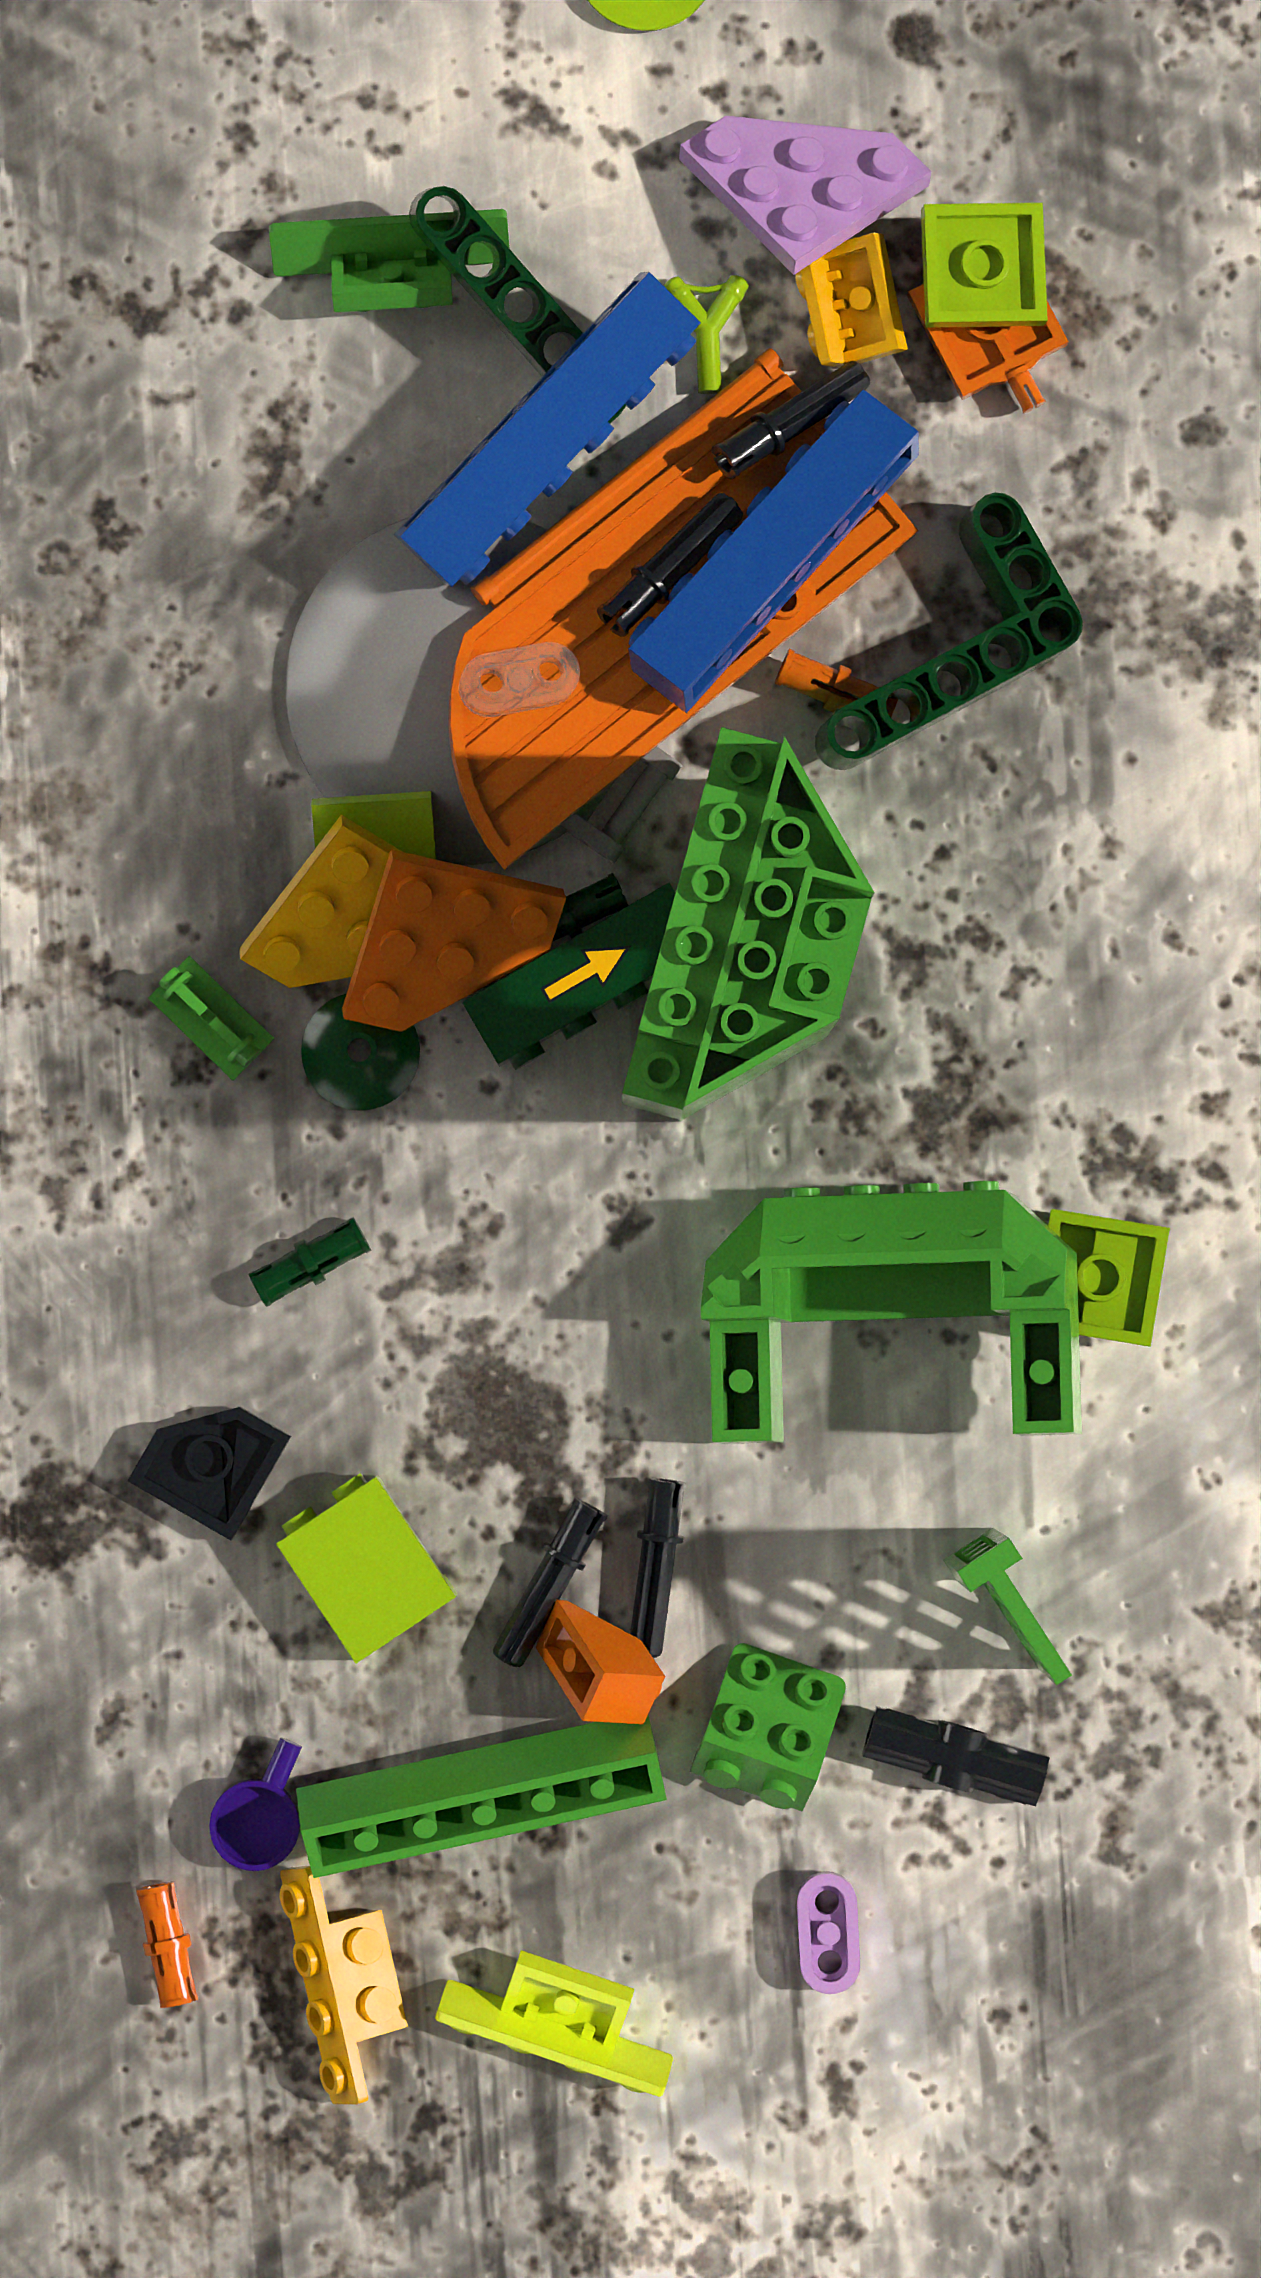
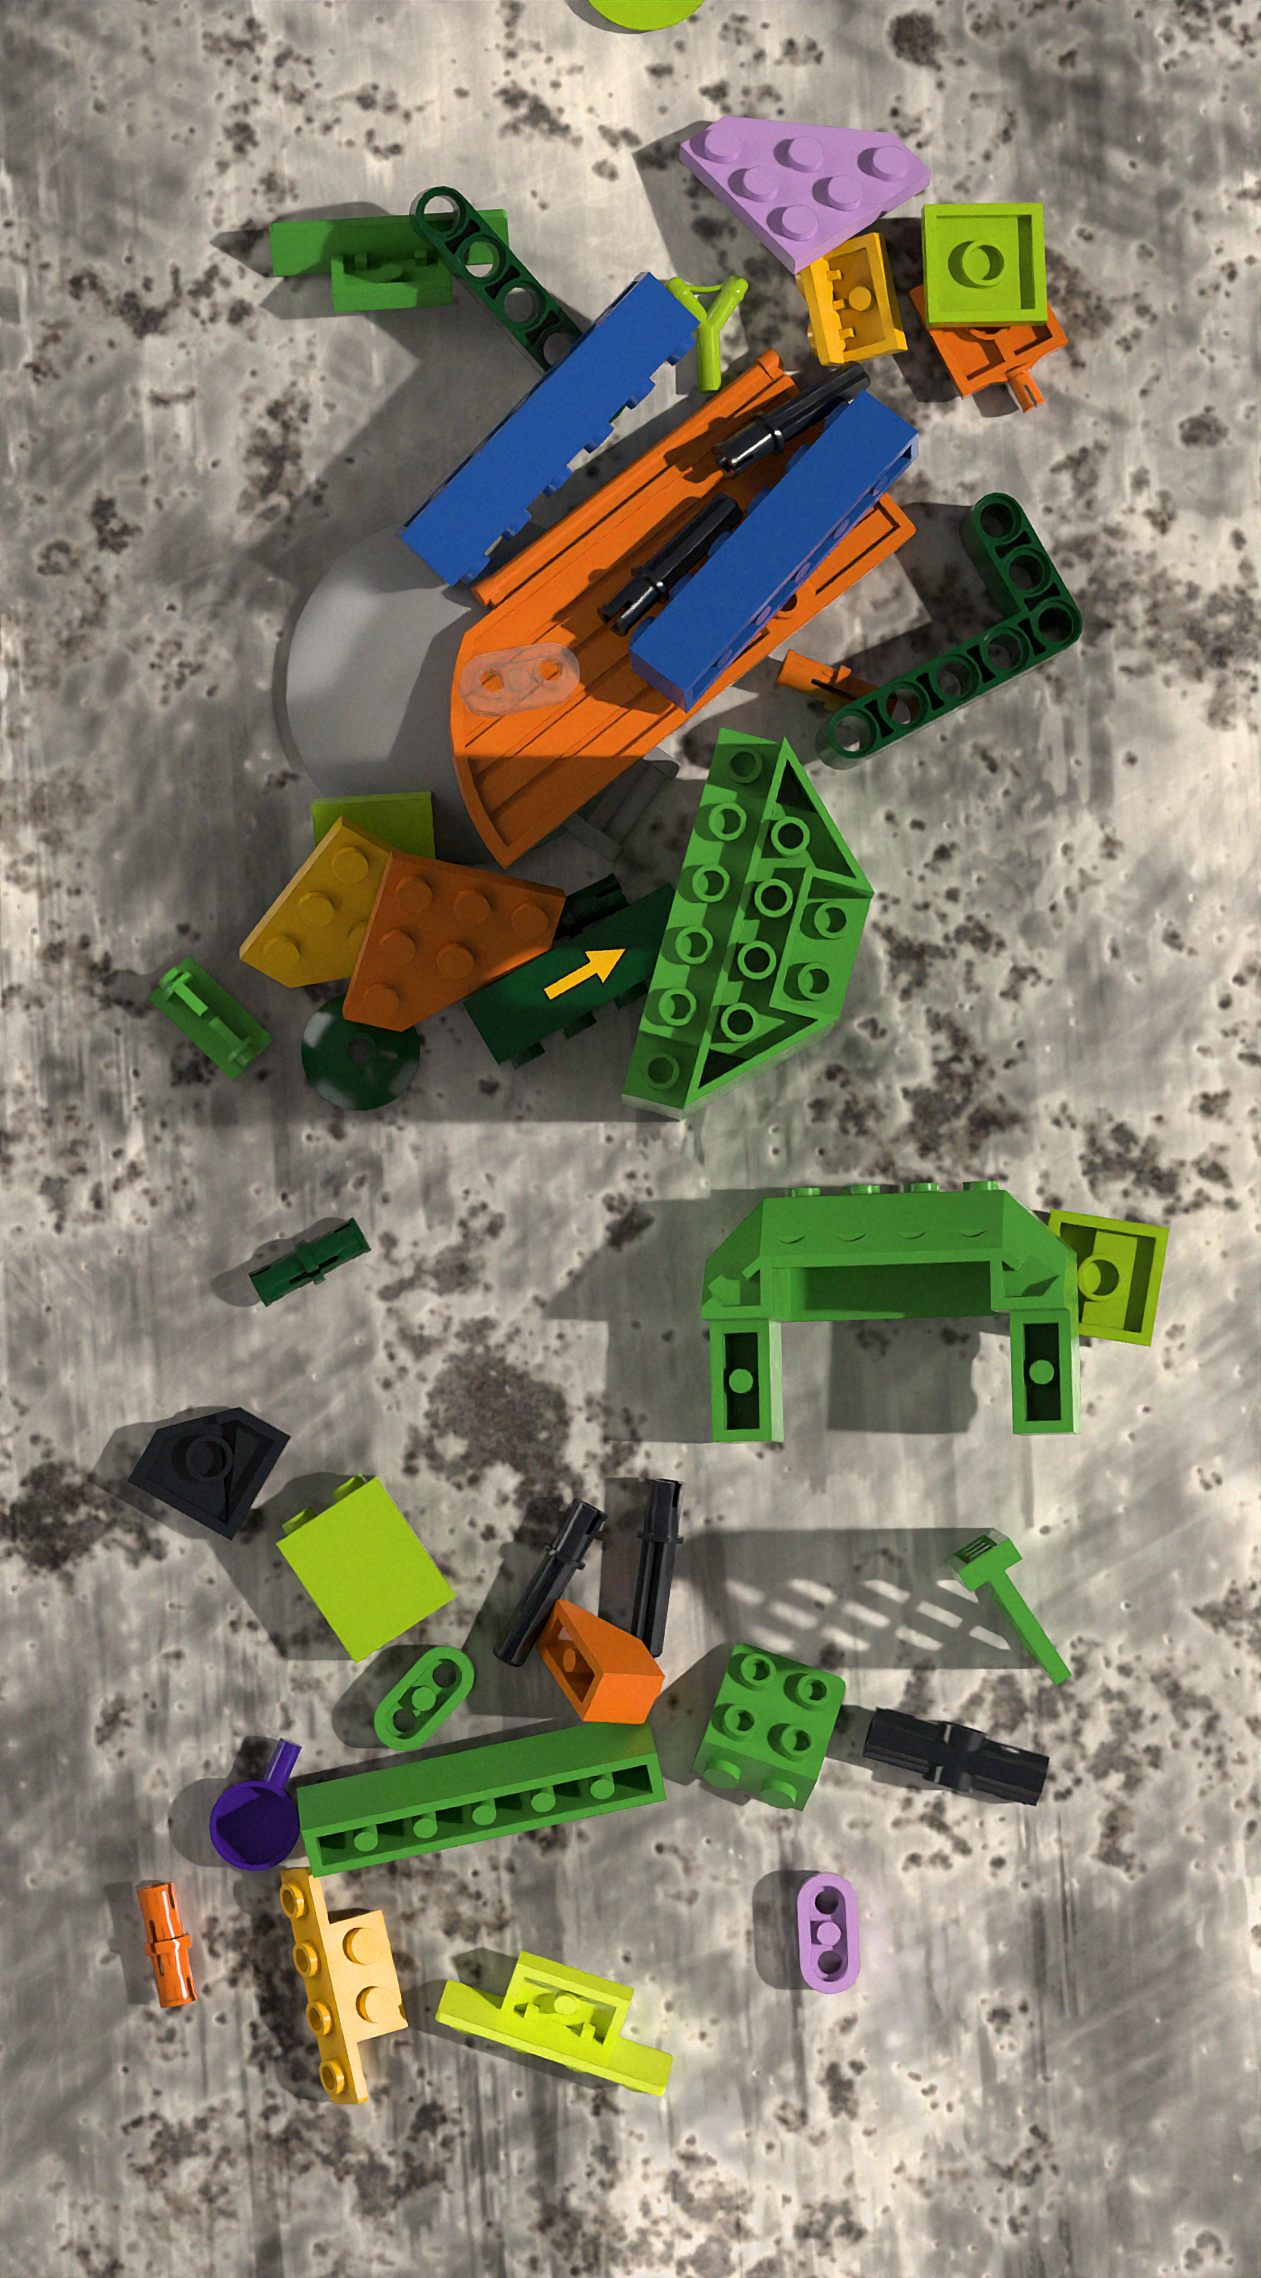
(424, 1698): none -> bright green plate

